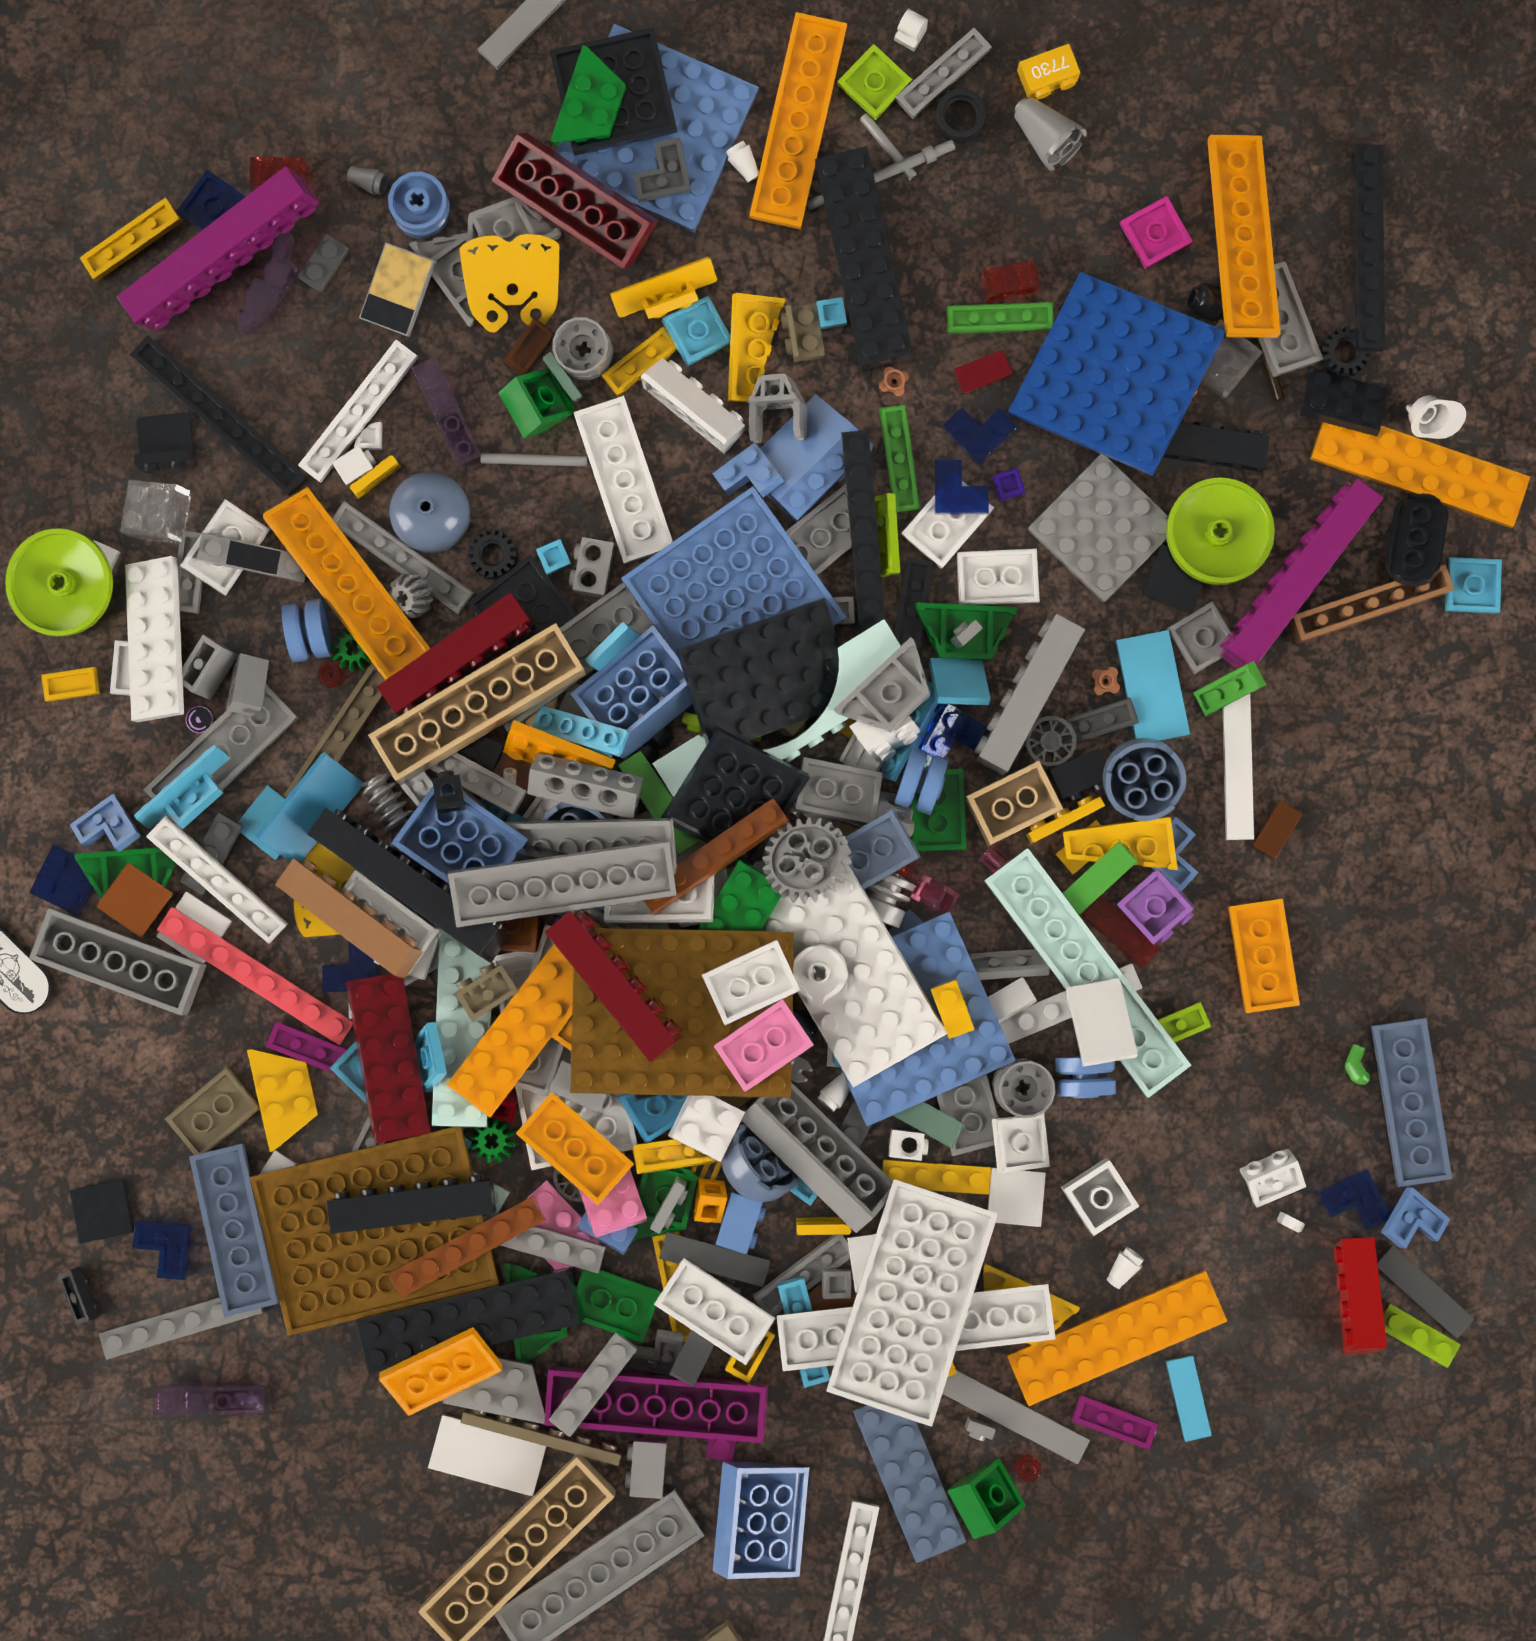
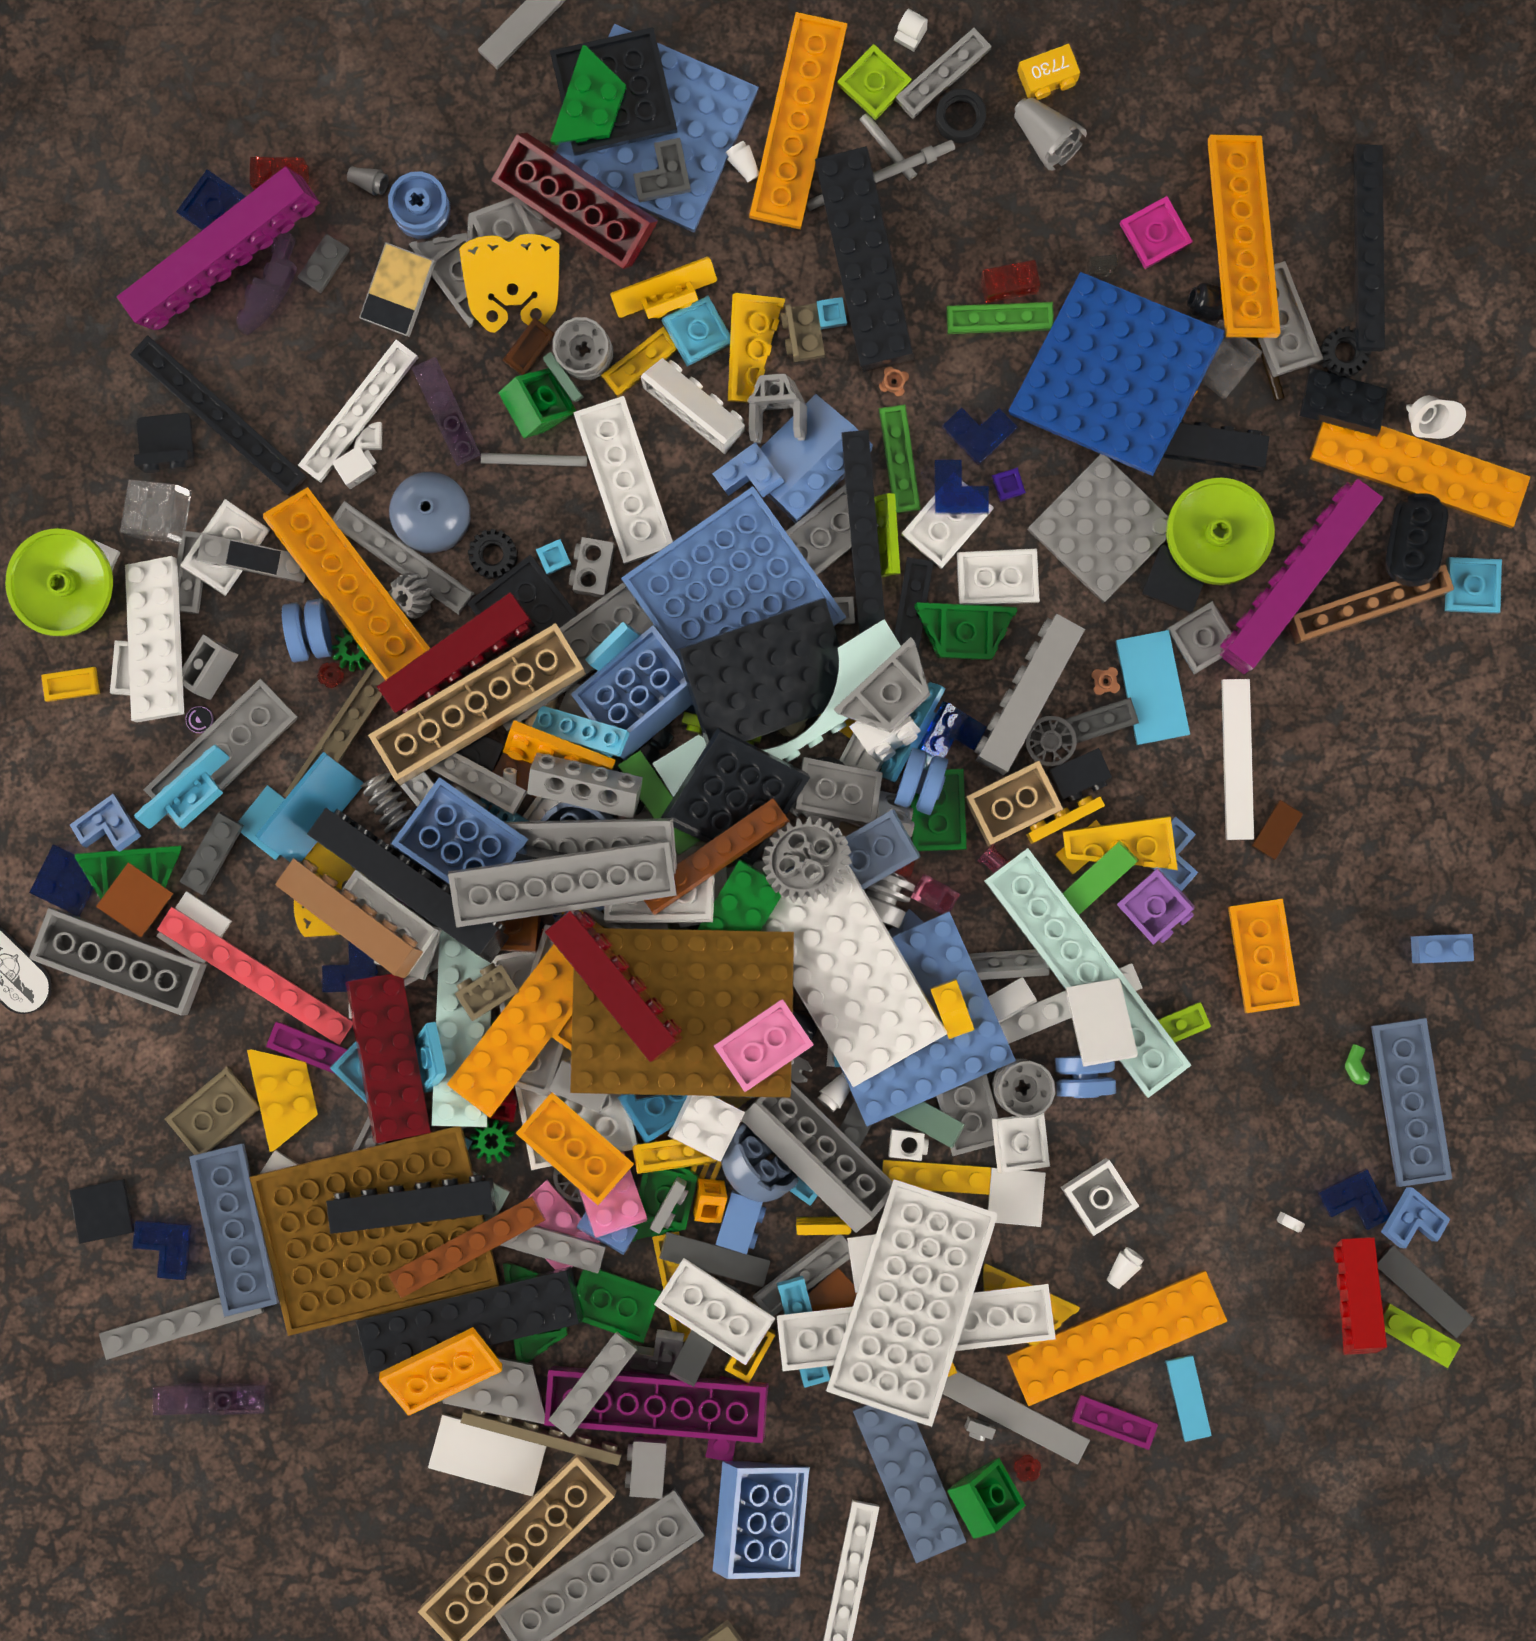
(77, 1295): black plate -> none
(131, 239): yellow plate -> none
(217, 879): white tile -> none
(247, 685): light grey hinge -> none
(375, 476): yellow tile -> none
(448, 802): black brick -> none
(751, 982): white plate -> none
(835, 972): white plate -> none
(836, 1284): light grey plate -> none
(959, 681): medium azure tile -> none
(965, 632): light grey plate -> none
(982, 372): dark red tile -> none
(1121, 931): clear red tile -> none
(1155, 790): sand blue cylinder -> none
(1229, 688): bright green tile -> none
(1273, 1177): white bracket -> none
(1442, 948): none -> medium blue brick

